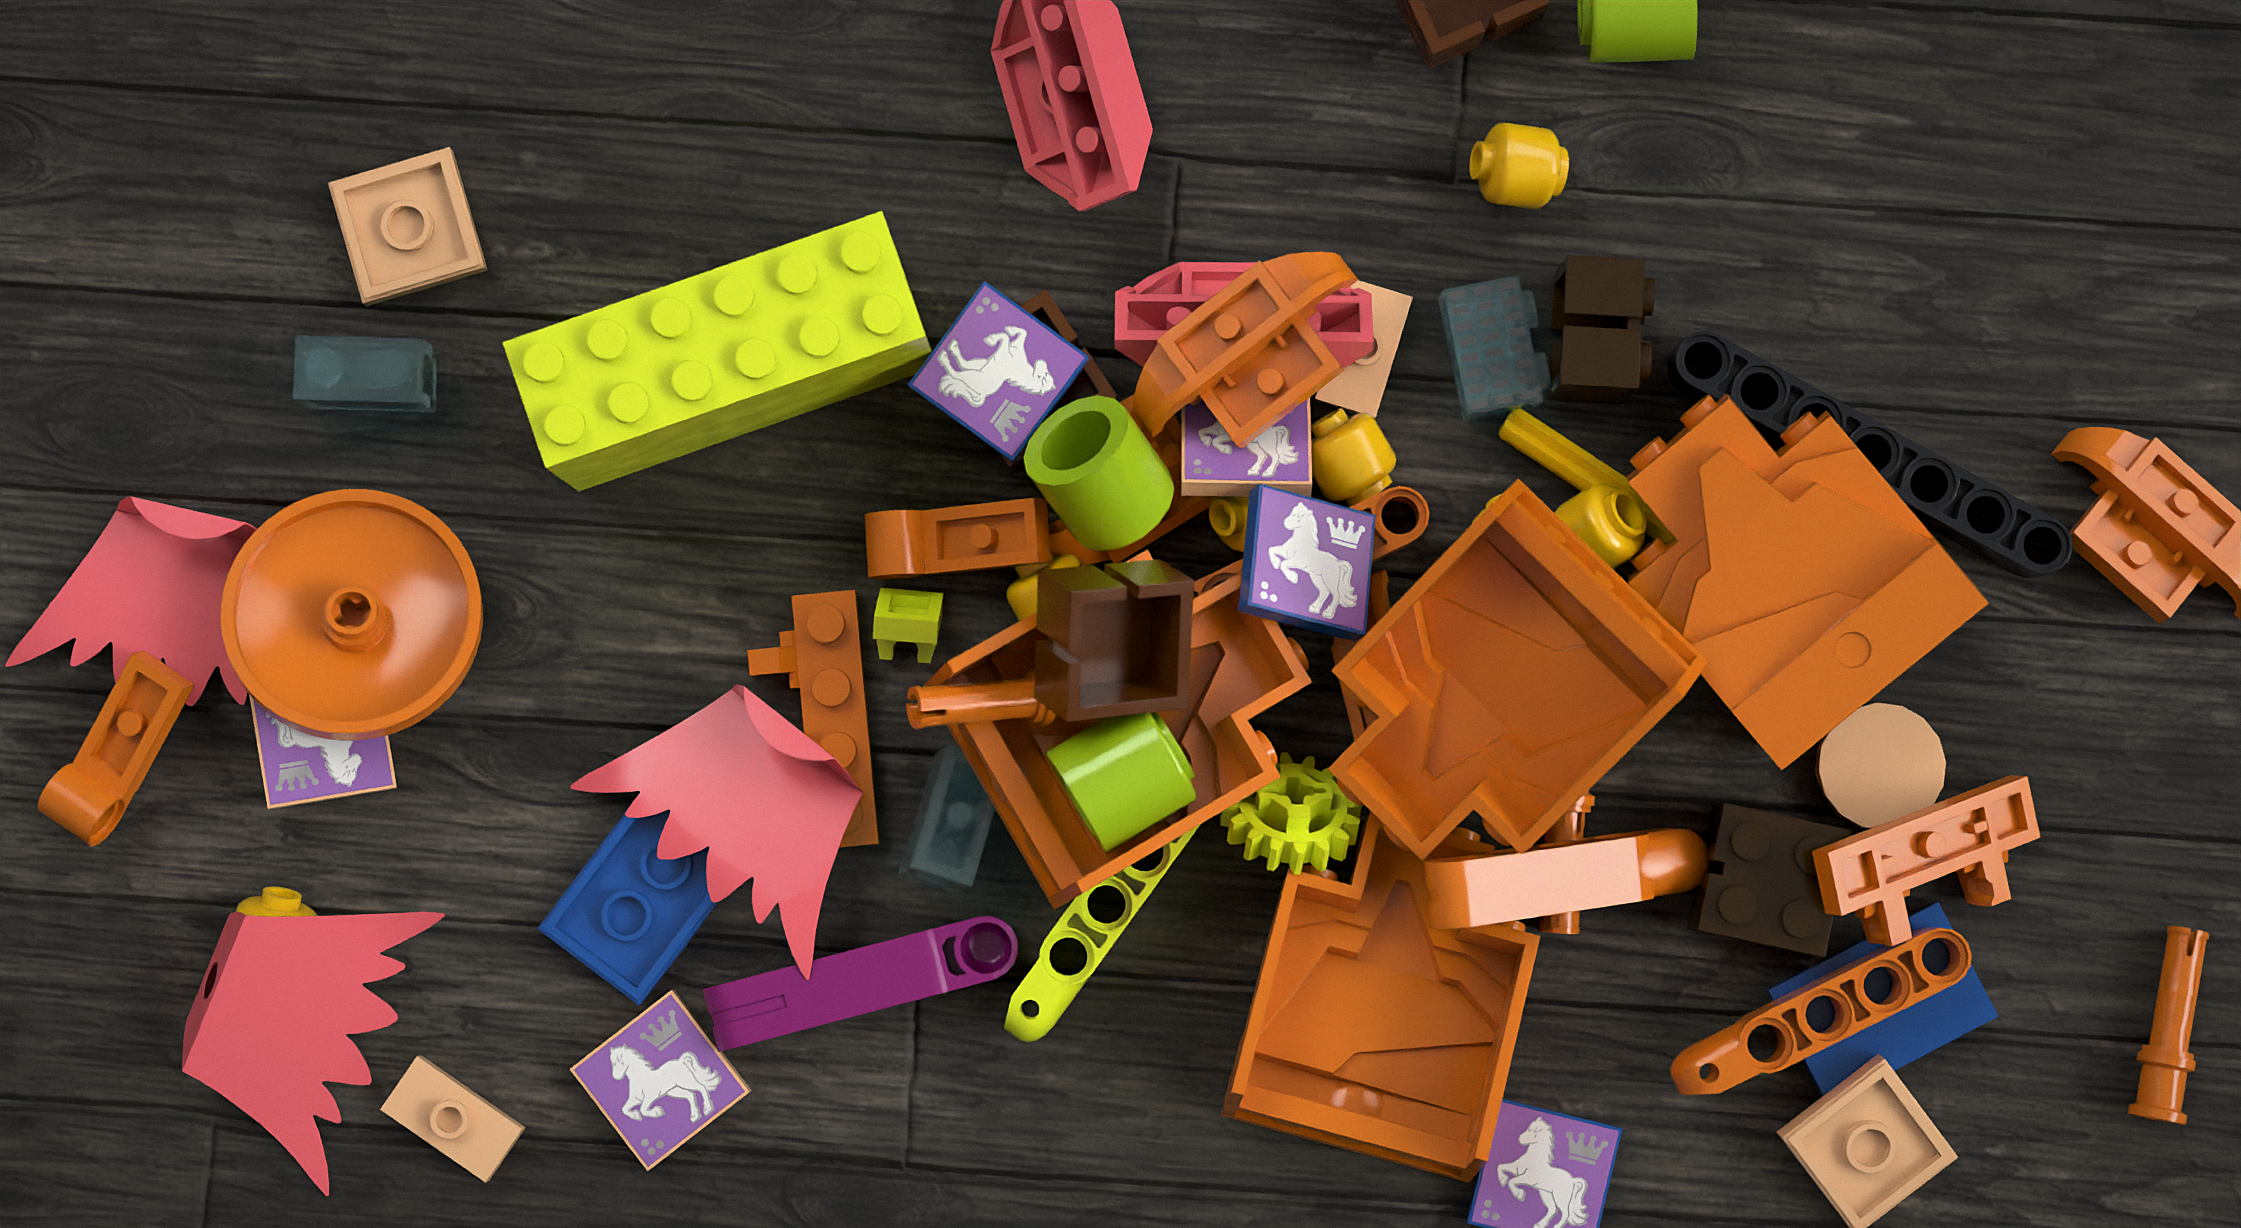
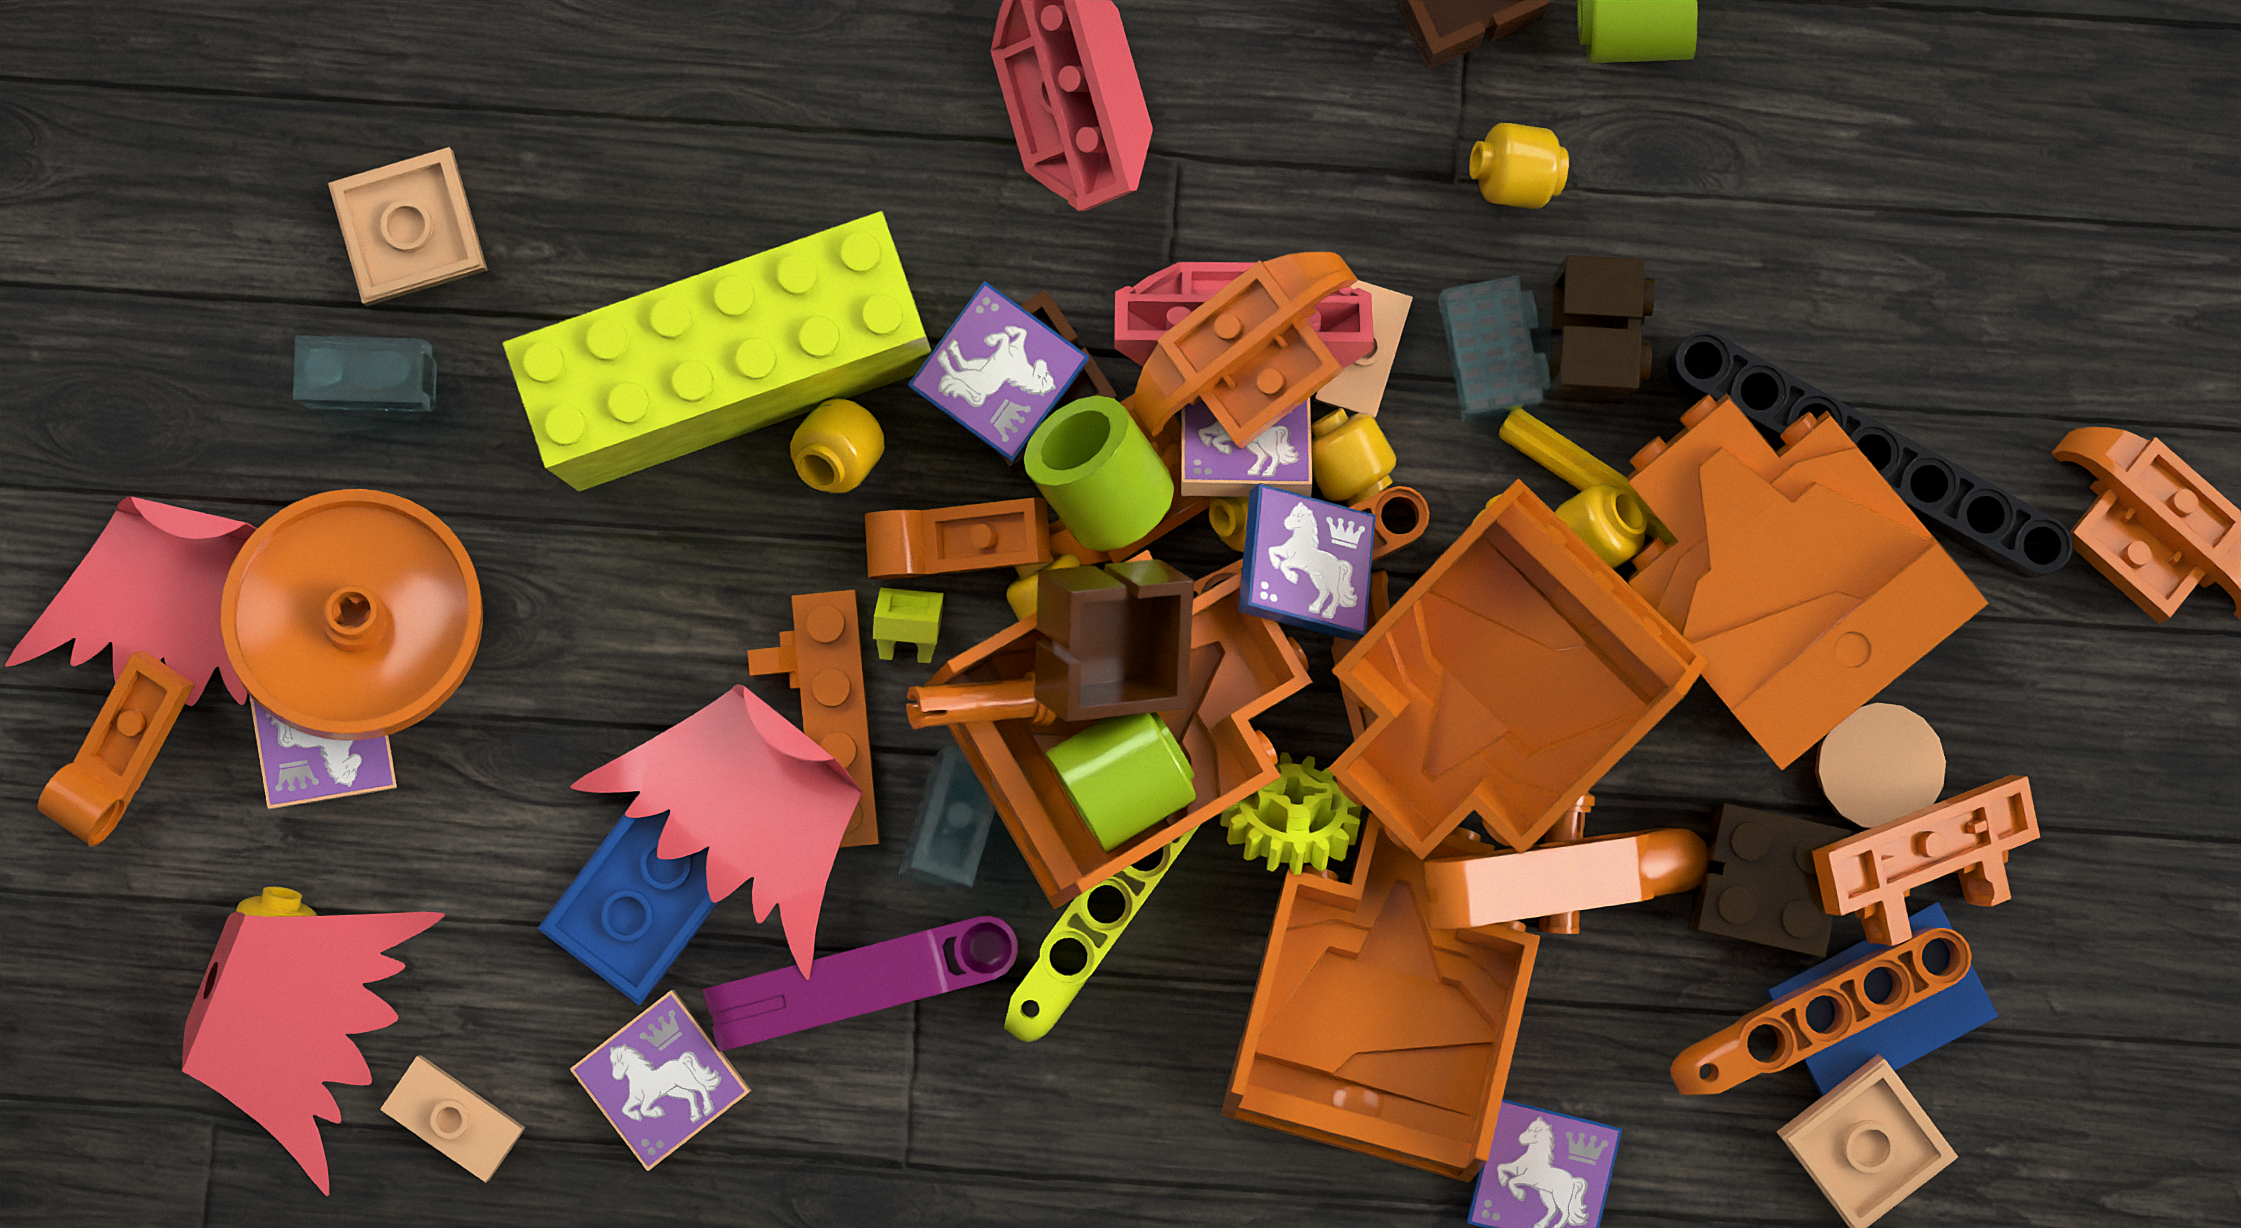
(837, 446): none -> yellow head
(2167, 1057): orange pin -> none

